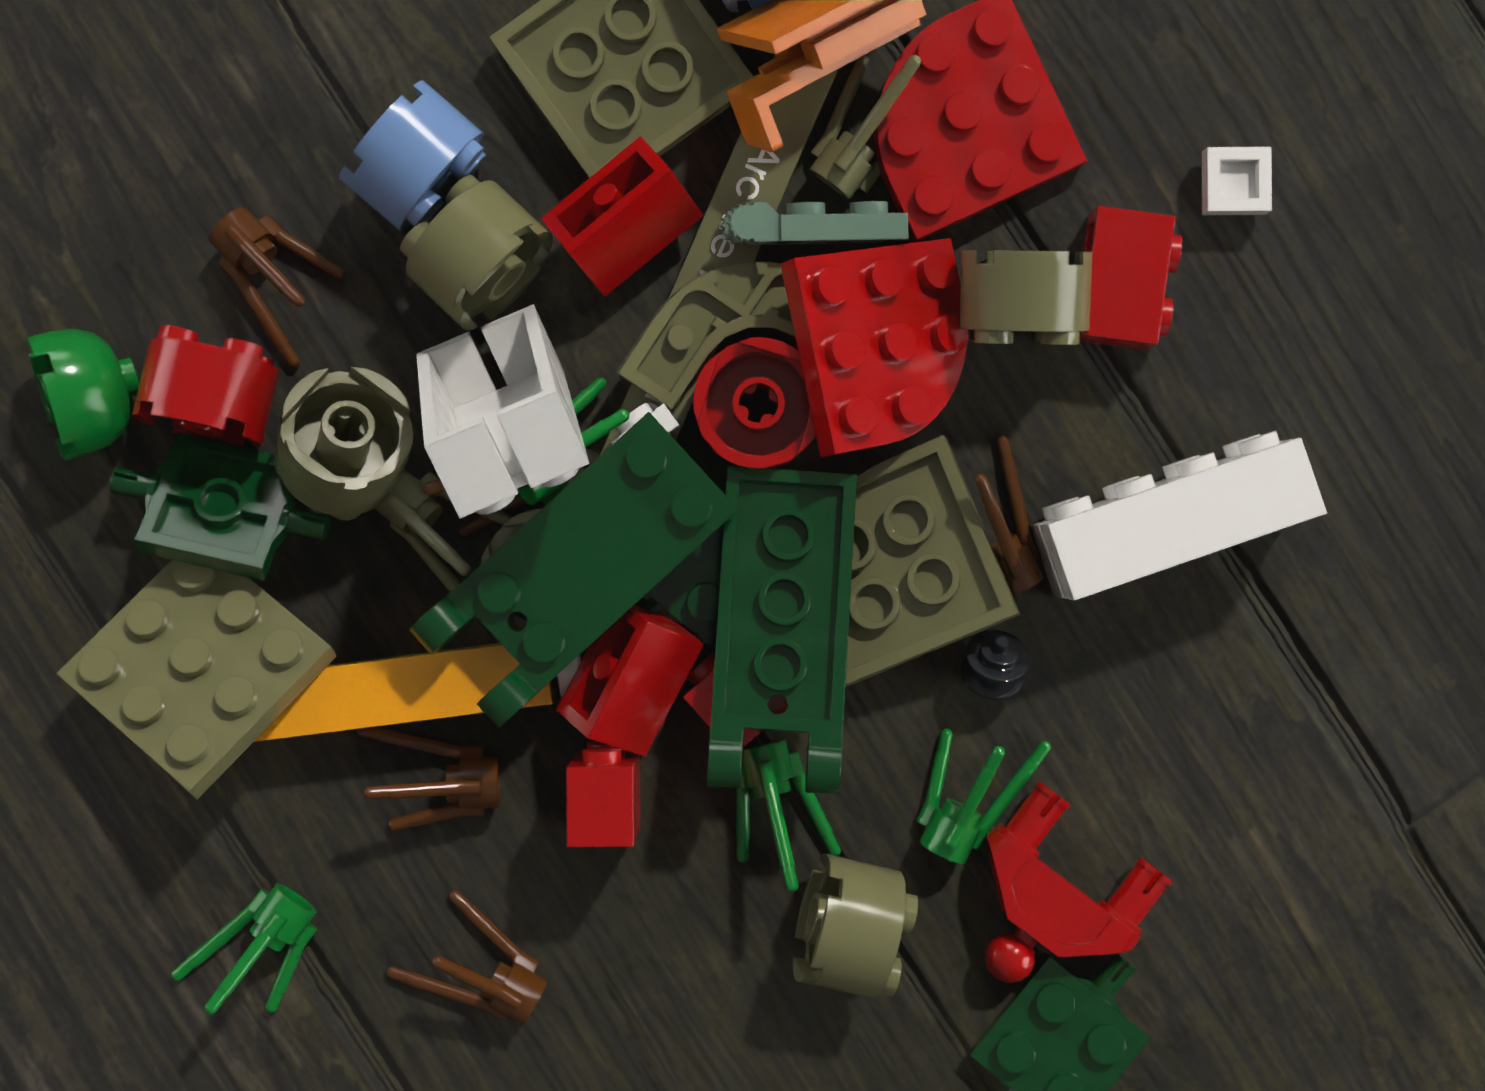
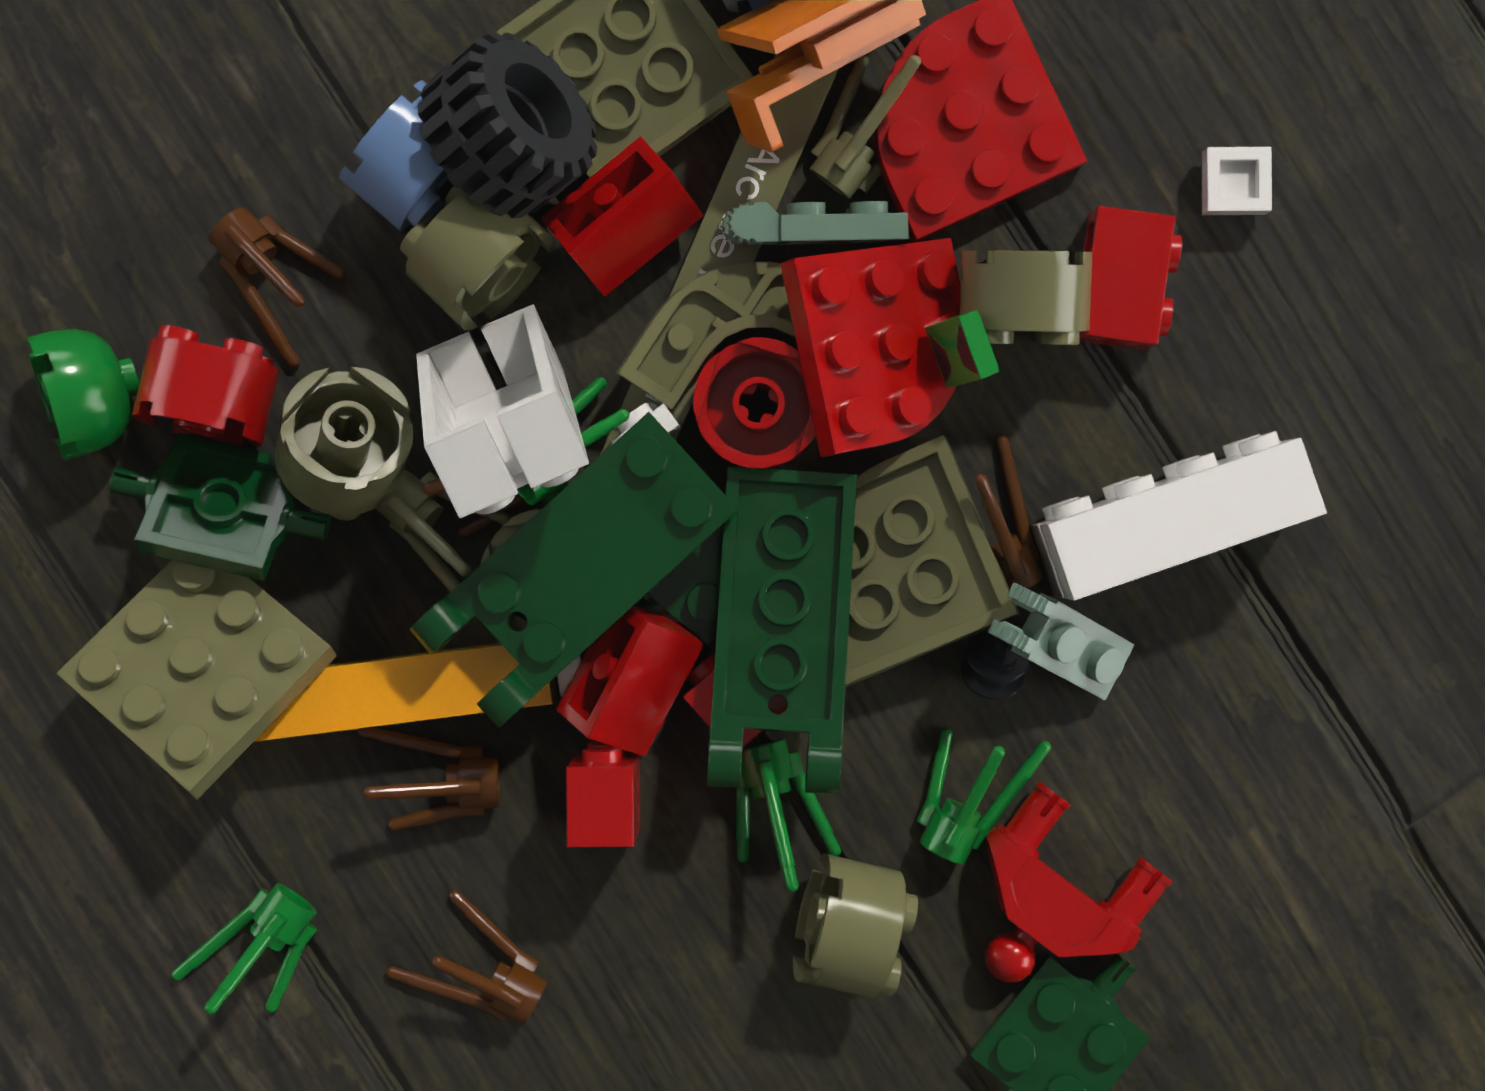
(507, 125): none -> black tyre
(962, 349): none -> green tile
(1065, 642): none -> sand green hinge

